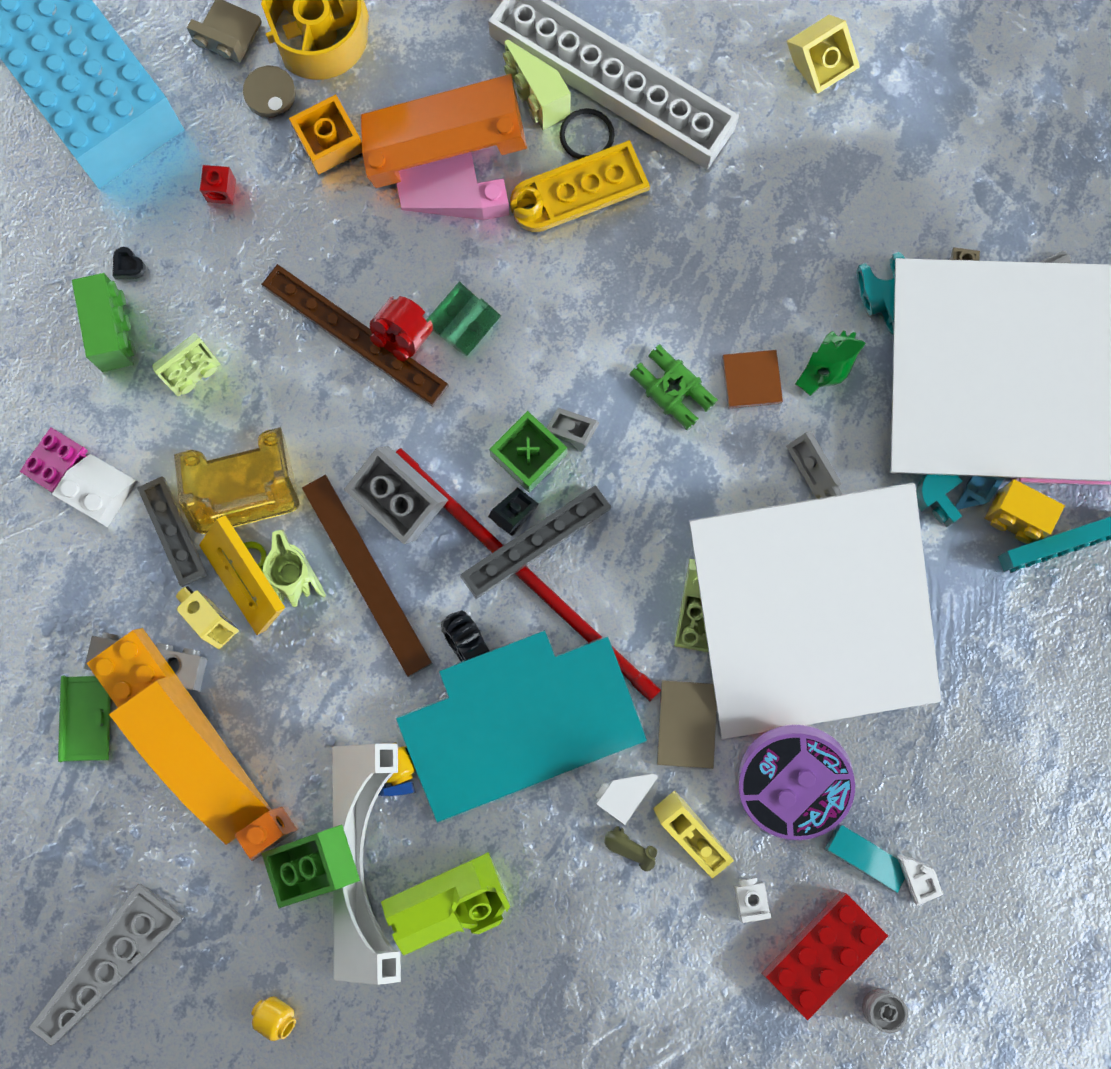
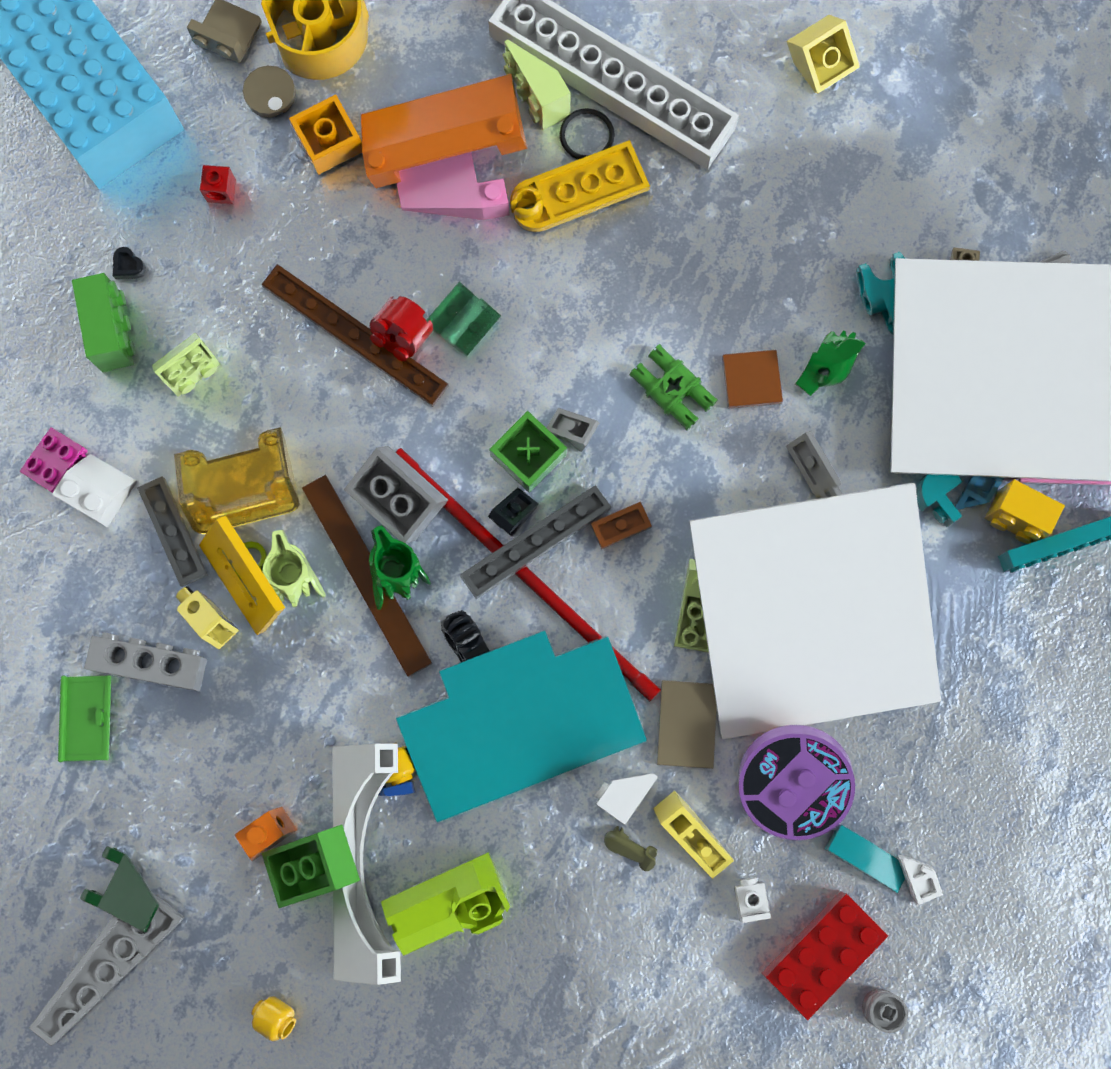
(126, 894): none -> dark green flag
(176, 736): light orange slope -> none
(393, 567): none -> green piece
(621, 525): none -> dark orange plate

